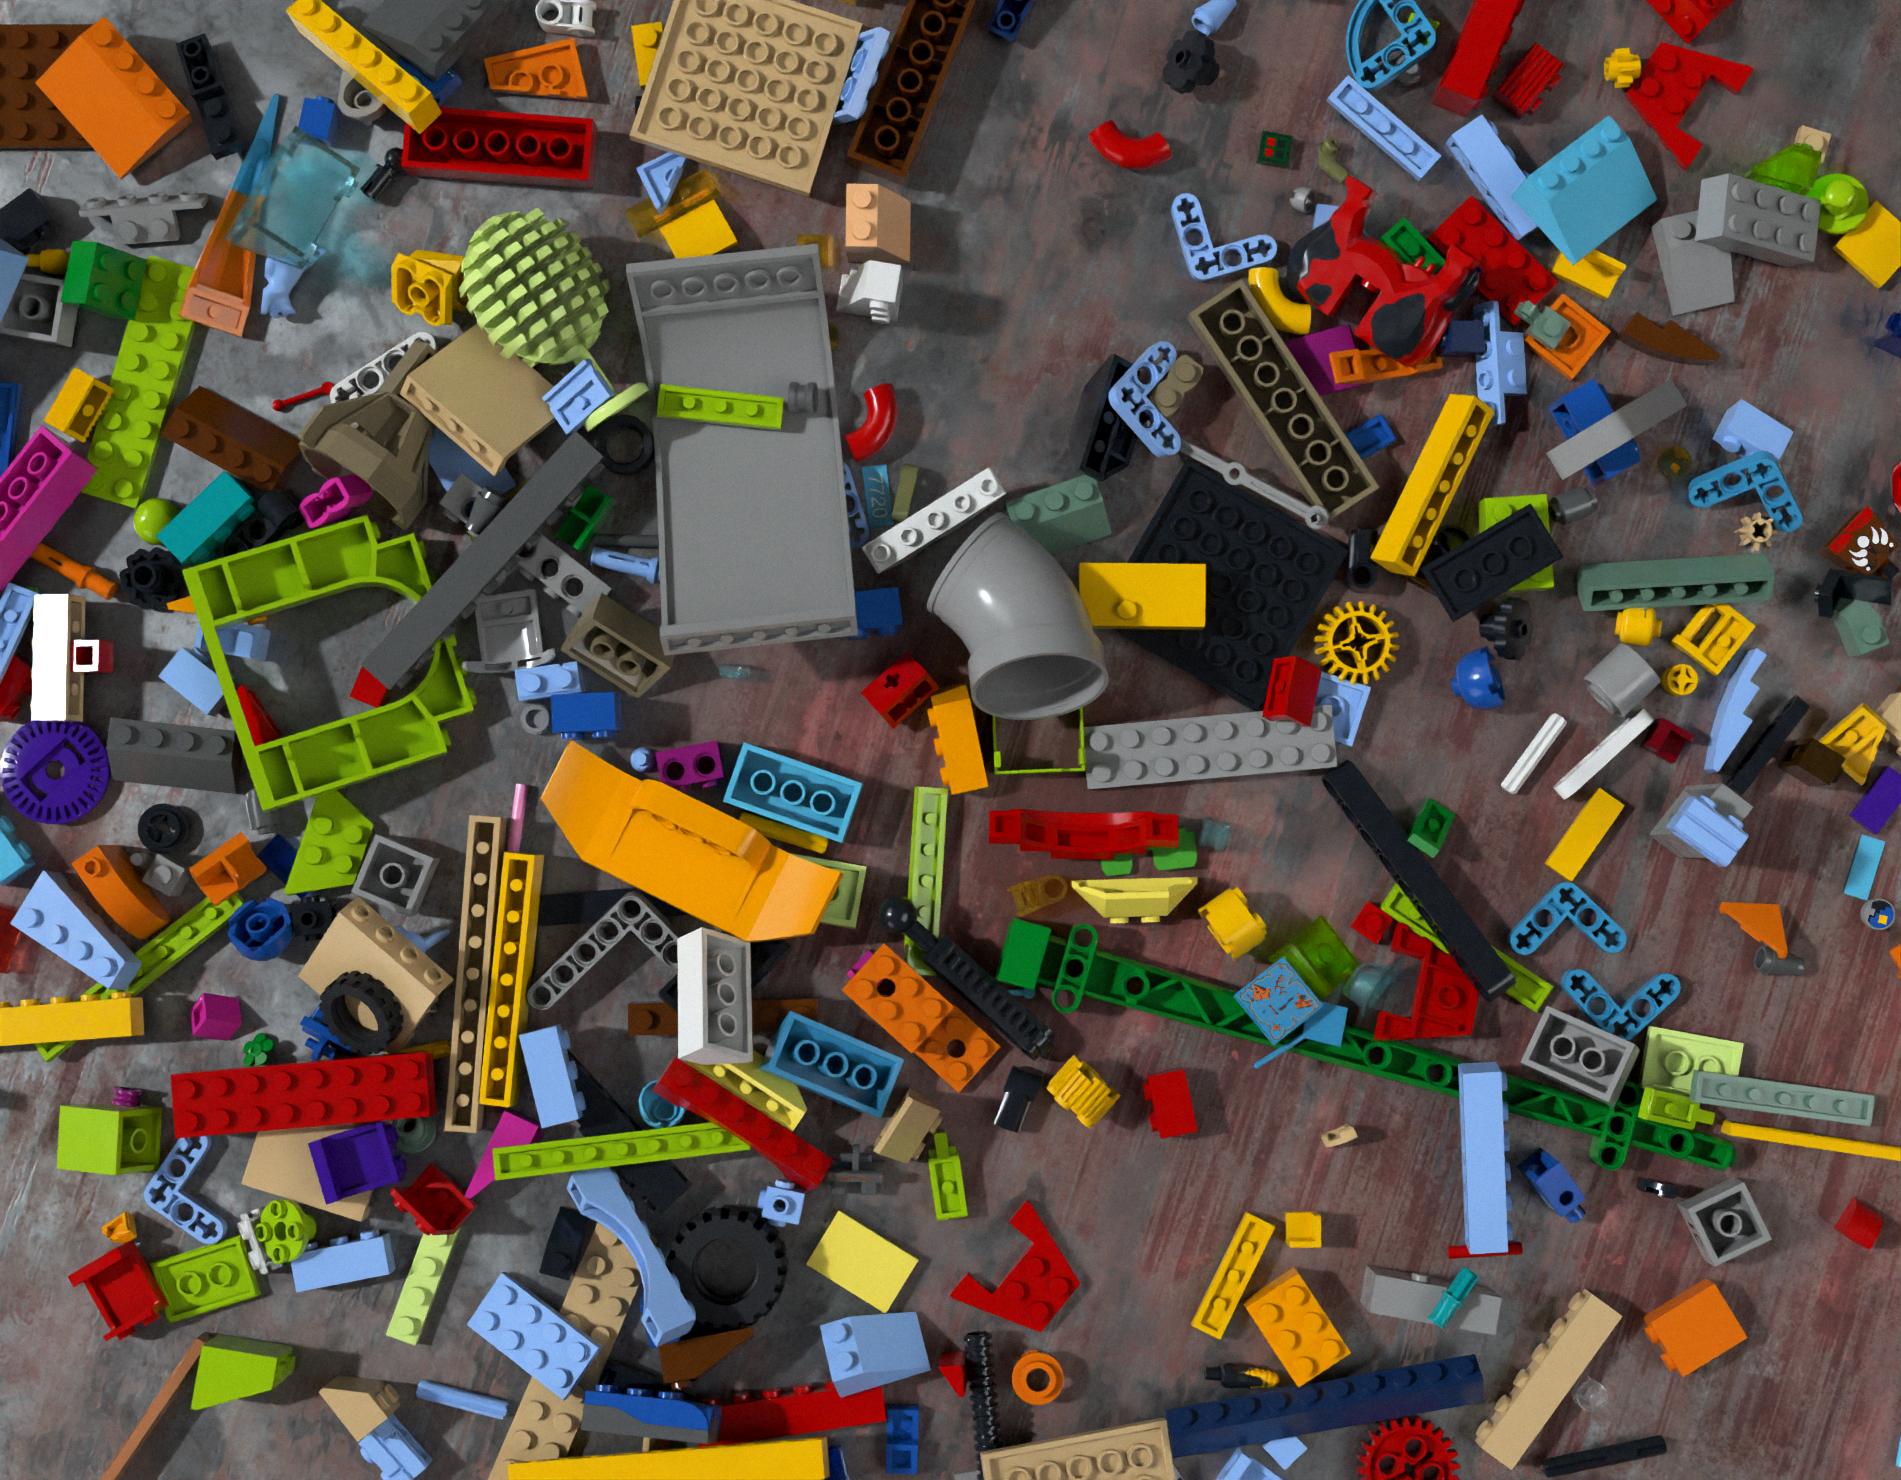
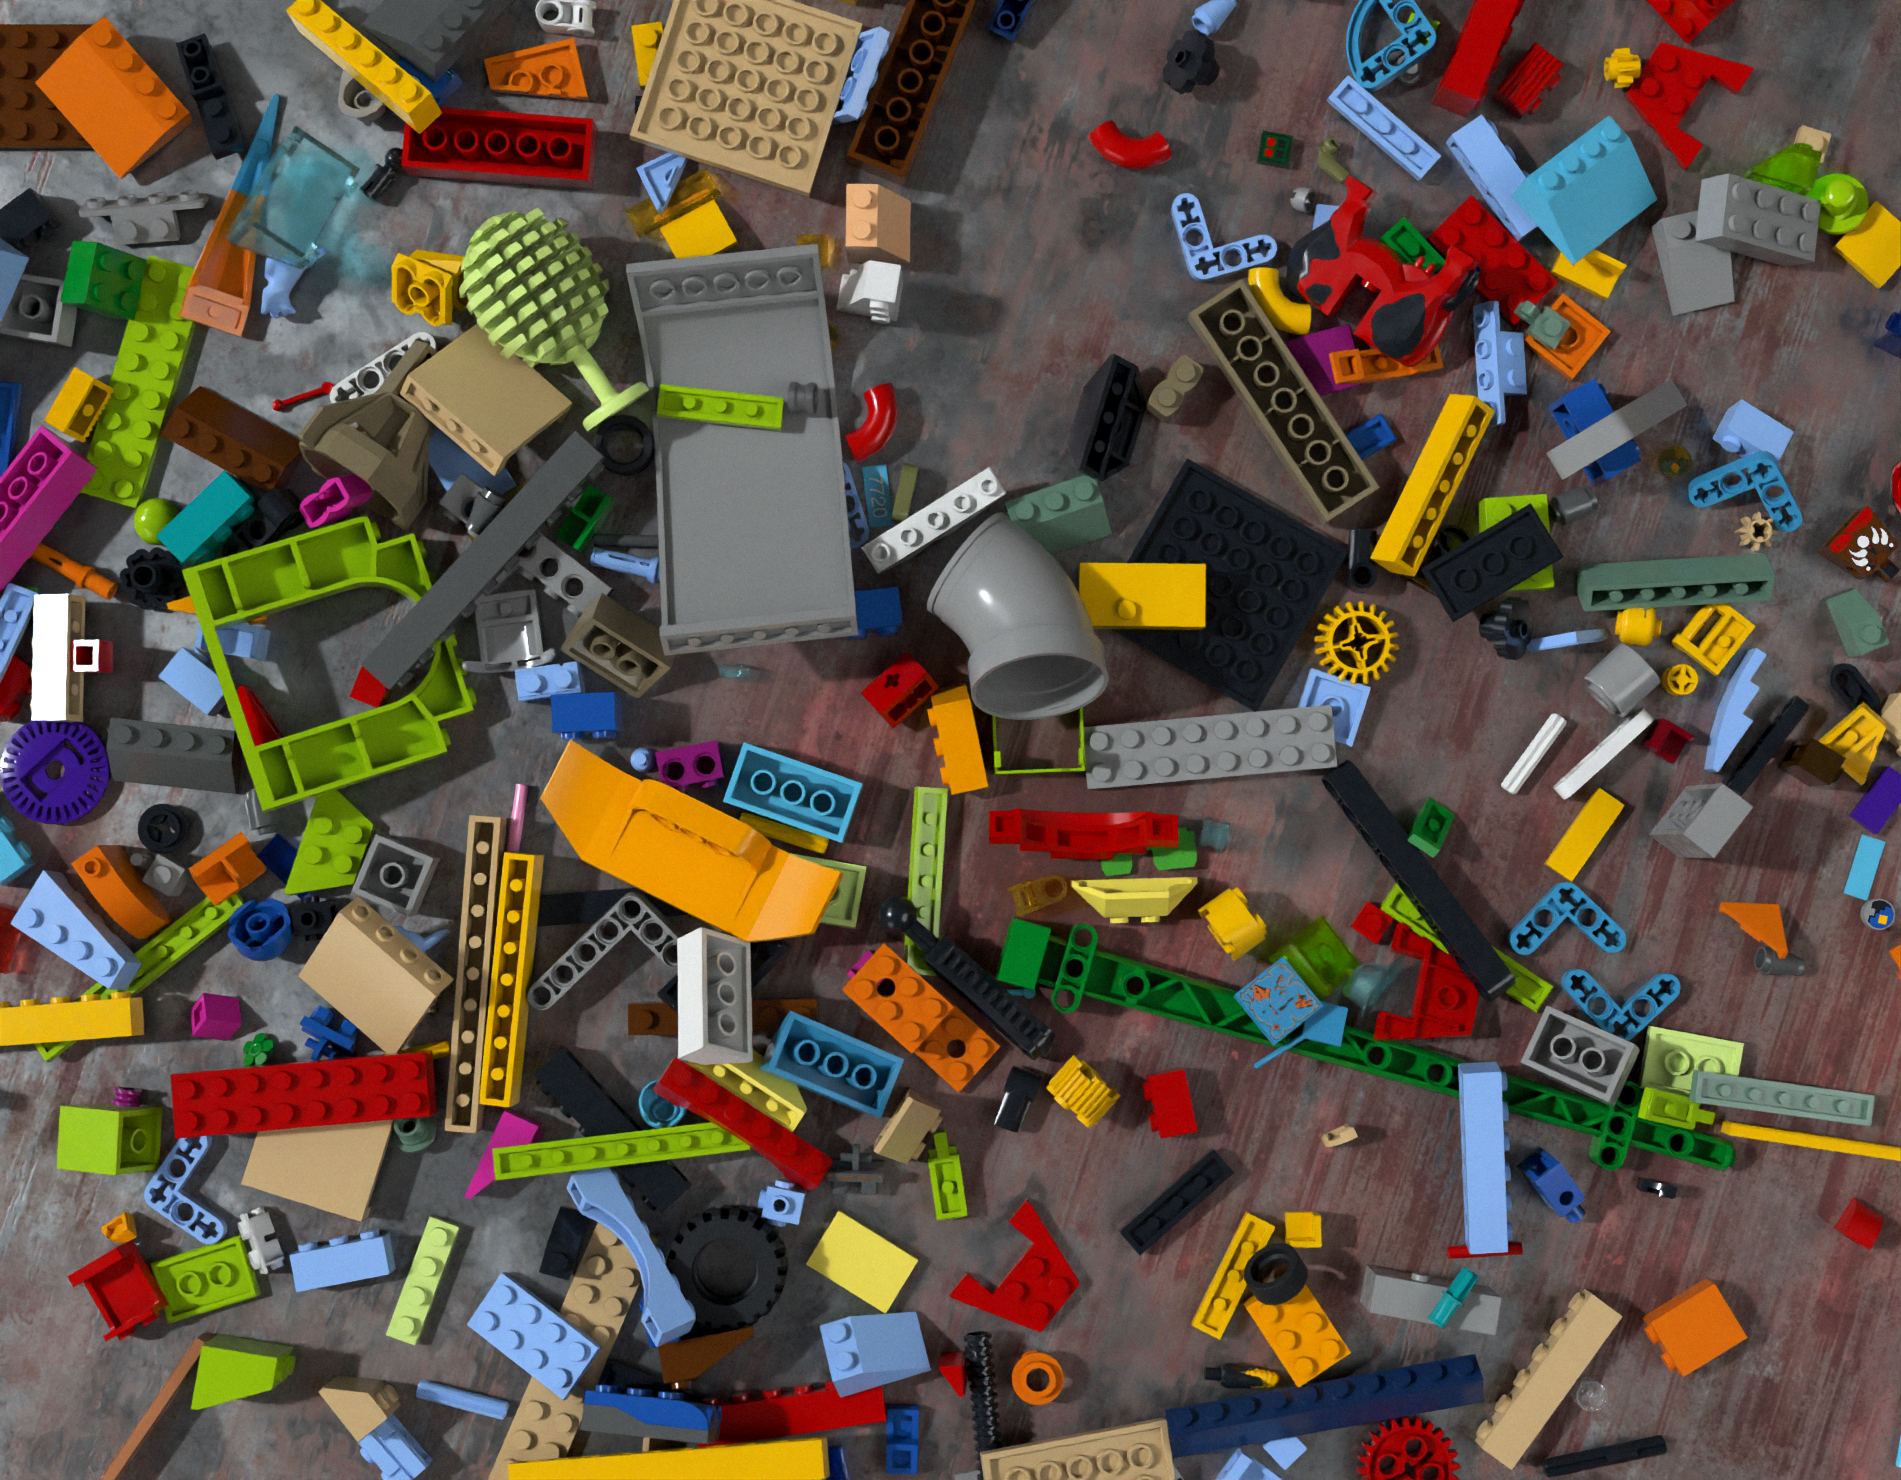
(50, 261): yellow cylinder -> none
(284, 1230): lime plate -> none
(320, 119): blue brick -> none
(358, 1160): dark purple panel -> none
(378, 1001): black tyre -> none
(434, 1202): red bracket -> none
(536, 719): light grey tile -> none
(552, 1075): light blue brick -> none
(578, 396): light blue plate -> none
(1137, 395): light blue beam -> none
(1176, 1201): none -> black plate
(1282, 1288): none -> black tyre
(1292, 690): red panel -> none
(1315, 516): light grey piece -> none
(1462, 339): dark blue brick -> none
(1479, 680): blue cylinder -> none
(1567, 639): none -> light blue tile
(1666, 342): reddish brown slope -> none
(1707, 830): light blue brick -> none
(1724, 1221): light grey brick -> none
(1851, 586): black bracket -> none
(1853, 688): none -> black plate

